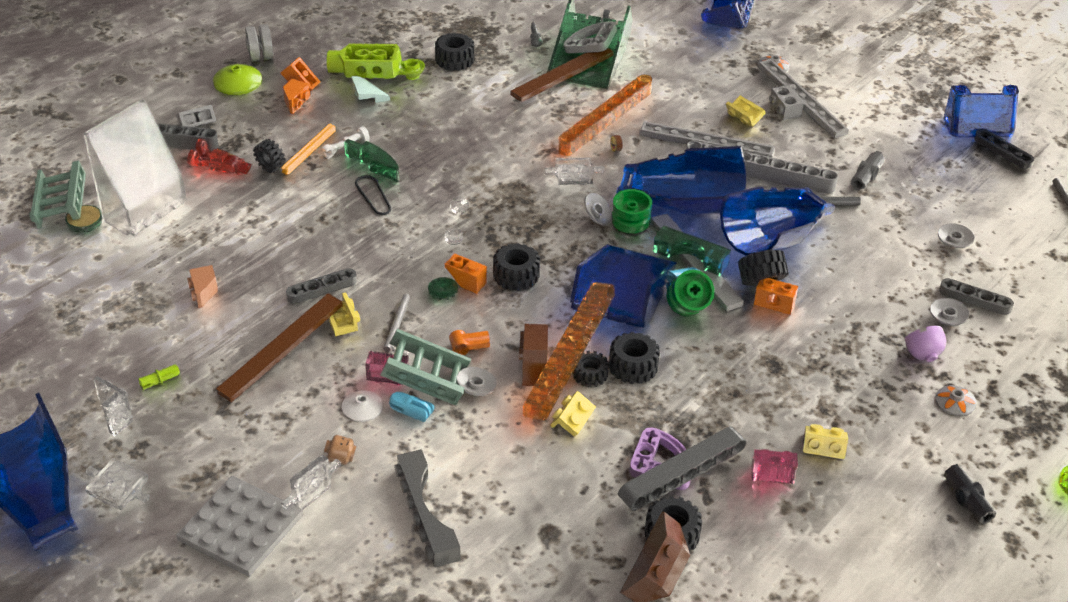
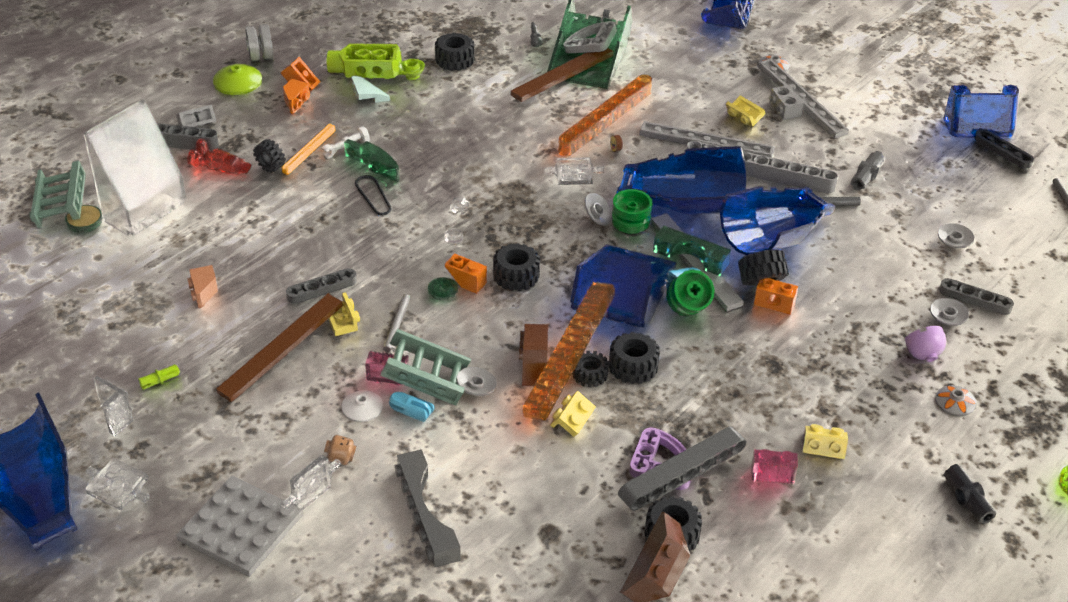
(463, 343): orange piece -> none

